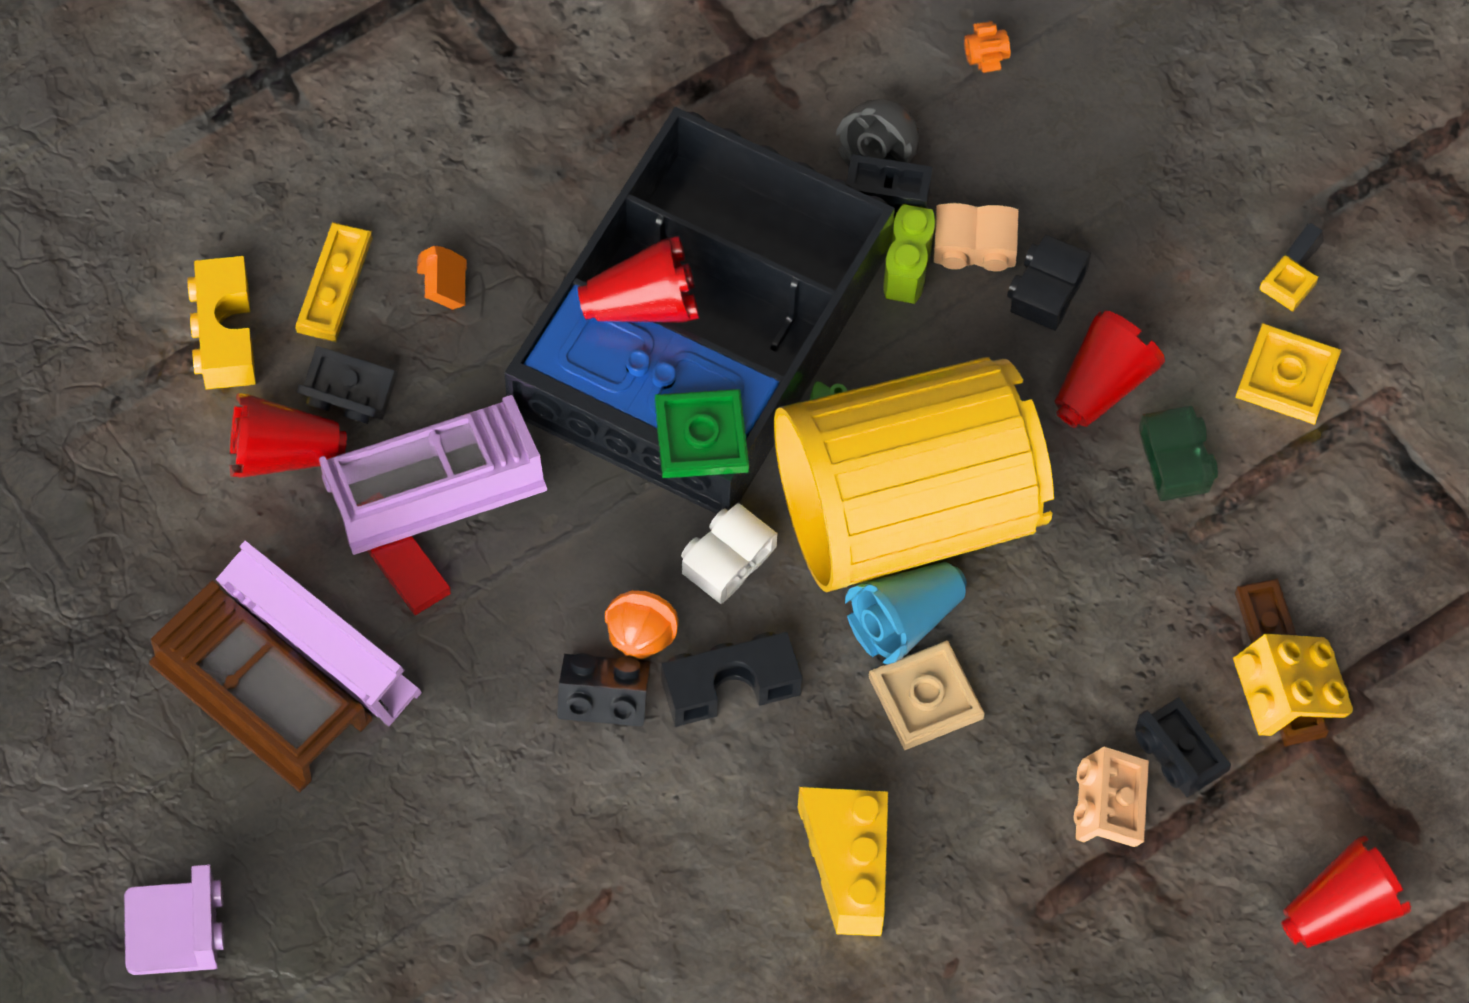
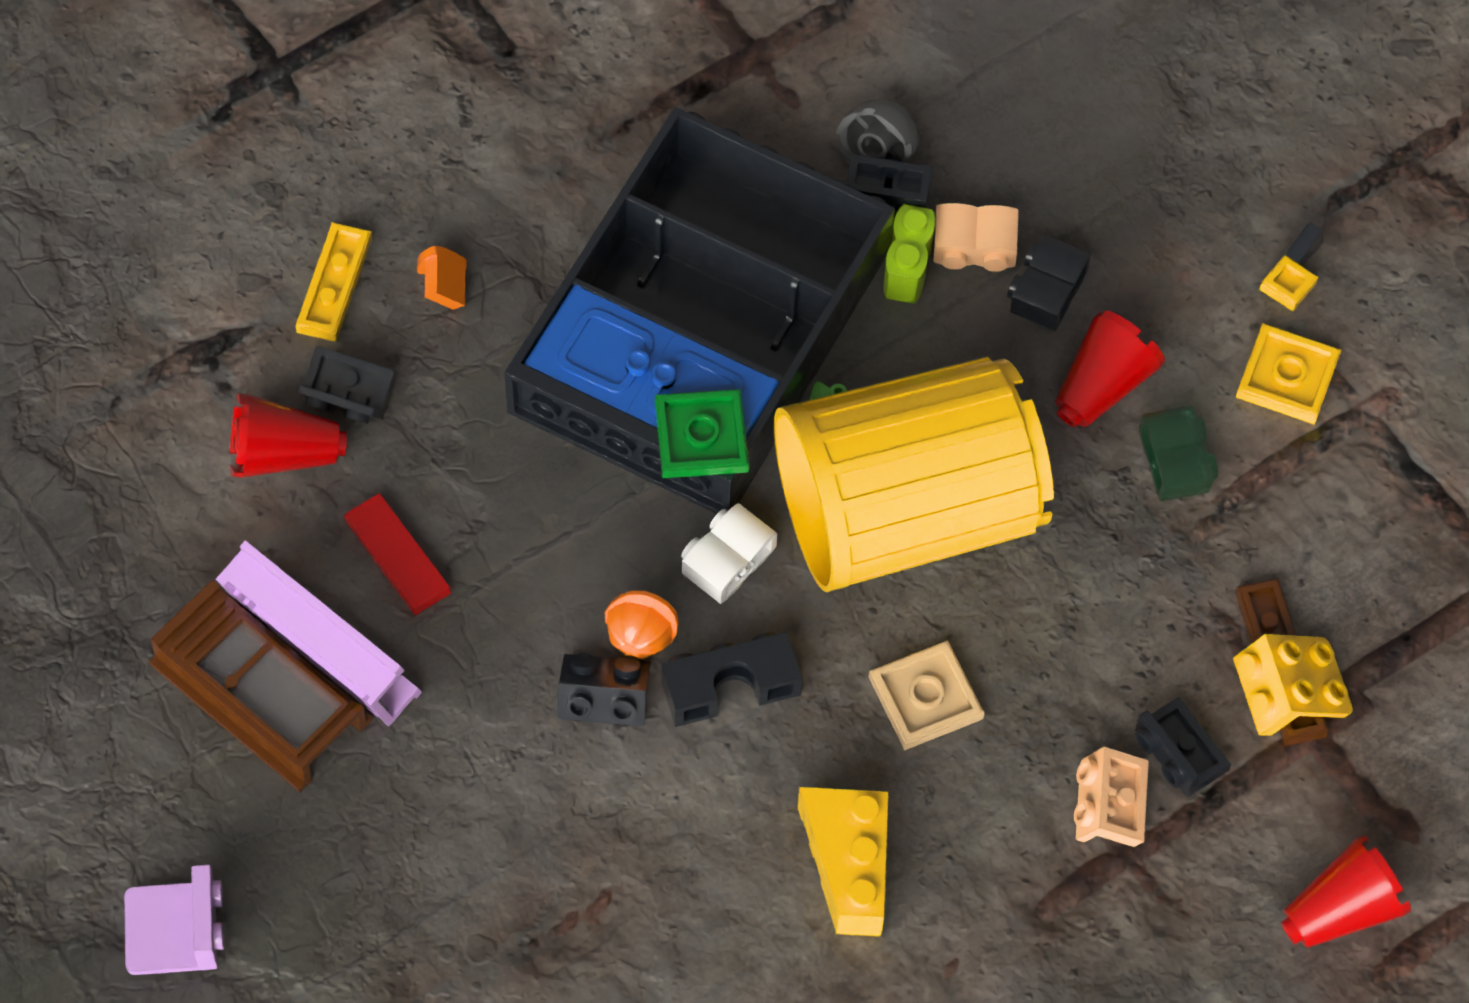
(224, 353): yellow arch -> none
(434, 475): lavender piece -> none
(643, 288): cone -> none
(903, 608): dark azure cone -> none
(987, 47): orange gear -> none

